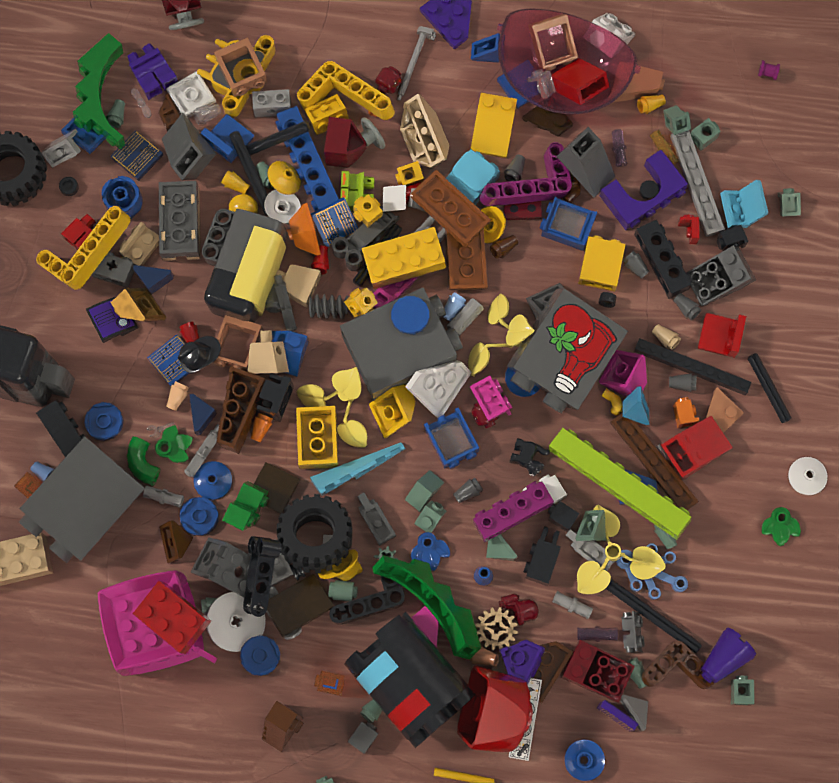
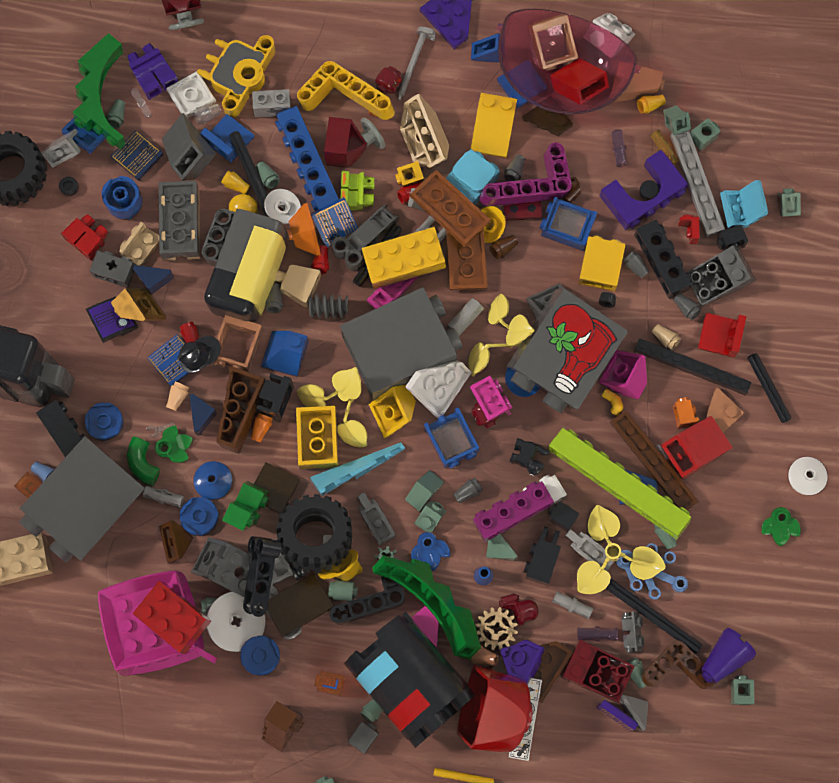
(90, 252): yellow beam -> none
(168, 112): reddish brown tile -> none
(202, 453): light grey piece -> none
(233, 52): nougat window -> none
(267, 355): tan torso -> none
(278, 137): black axle -> none
(284, 177): yellow dish -> none
(284, 302): dark grey piece -> none
(320, 112): yellow bracket -> none
(361, 301): yellow brick -> none
(367, 210): yellow brick -> none
(394, 198): white sticker -> none
(410, 315): blue tile -> none
(453, 306): light blue cone -> none
(545, 82): clear bracket -> none
(588, 161): dark grey slope -> none
(592, 526): sand green slope -> none
(595, 758): blue dish -> none
(636, 407): dark azure slope -> none
(683, 382): dark grey cone -> none
(768, 70): magenta bush -> none

